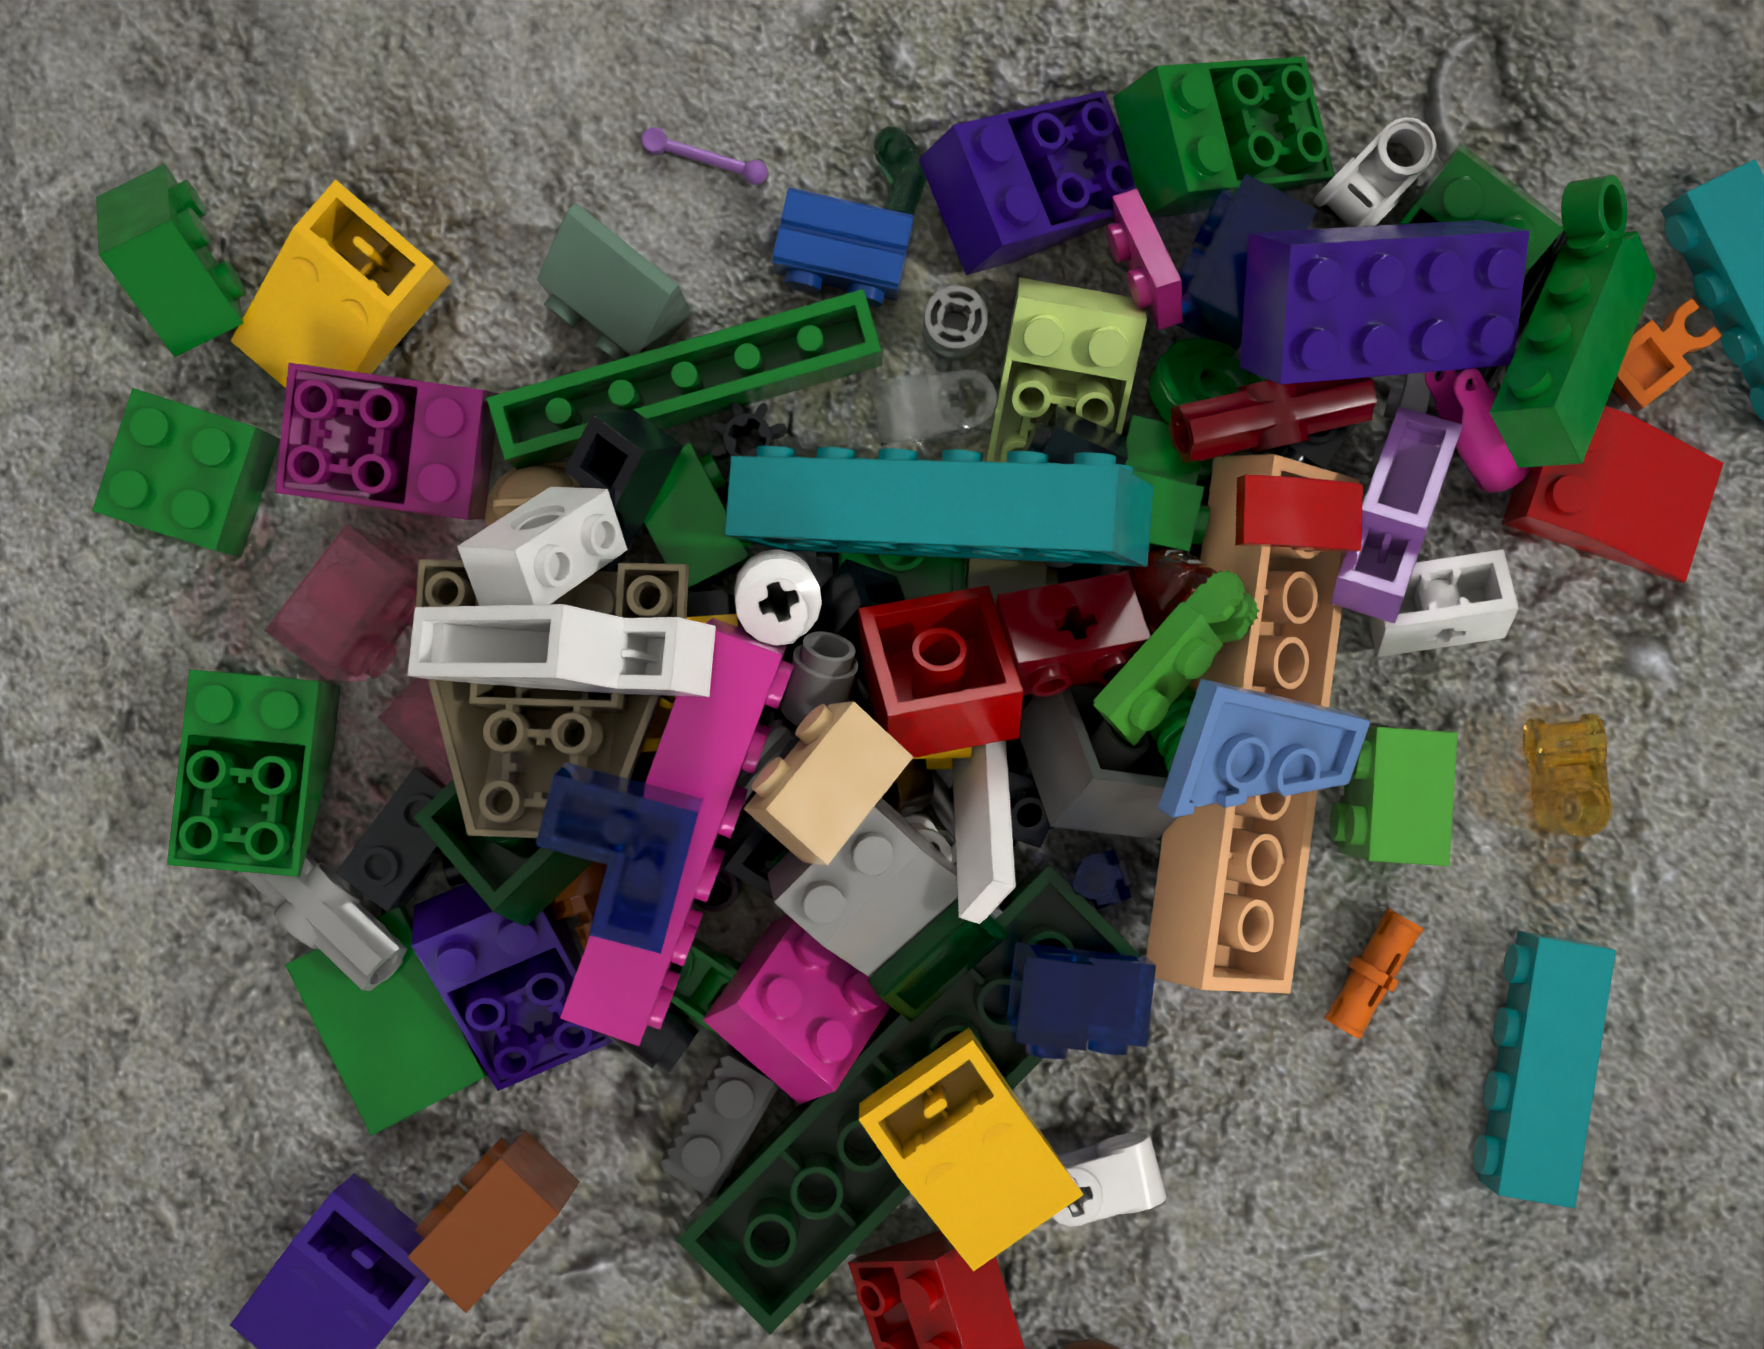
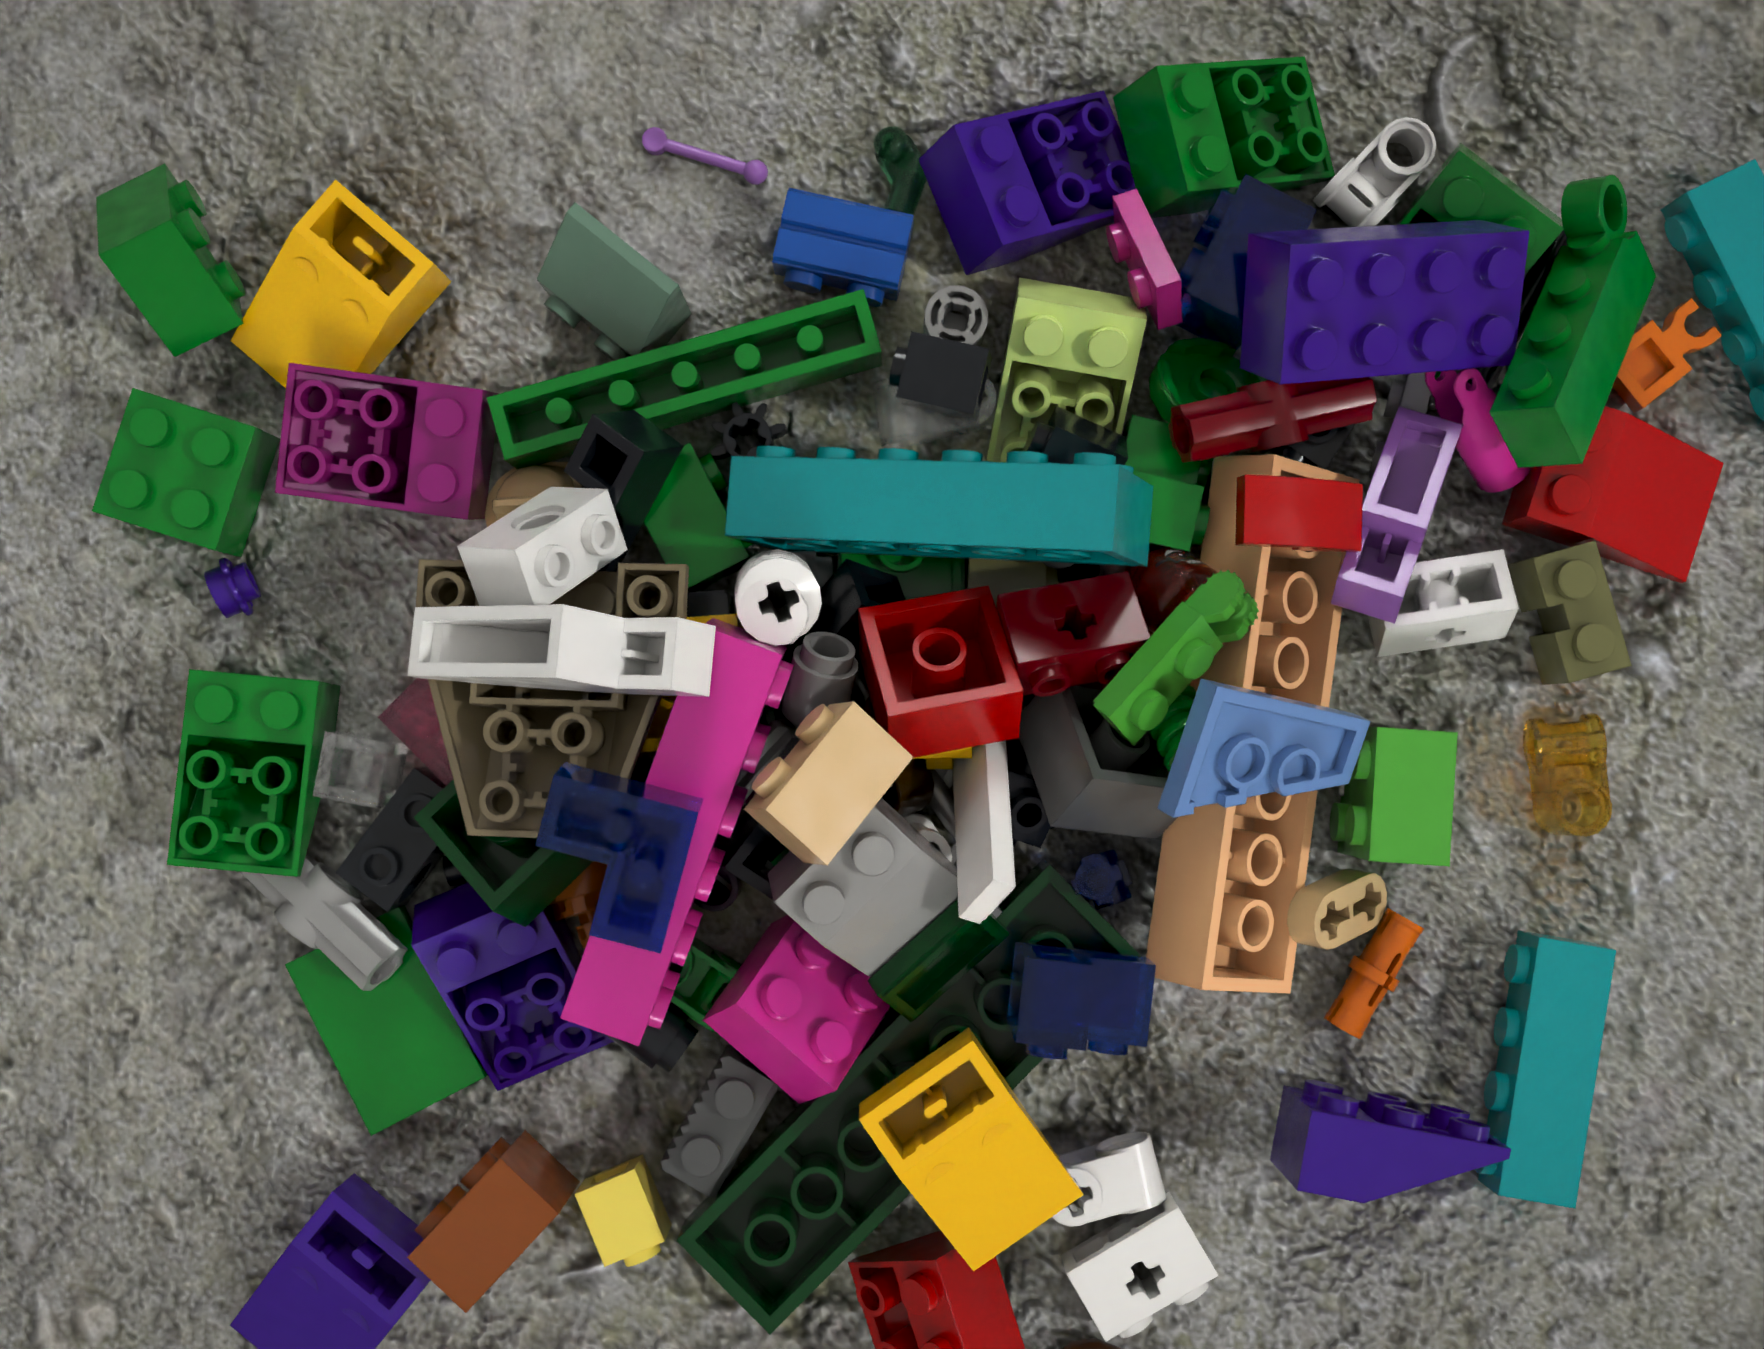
(232, 588): none -> dark purple plate
(350, 608): clear pink brick -> none
(359, 768): none -> clear brick
(624, 1213): none -> light yellow brick
(941, 375): none -> black brick
(1115, 1294): none -> white brick
(1337, 908): none -> tan beam
(1374, 1145): none -> dark purple slope
(1575, 613): none -> olive brick

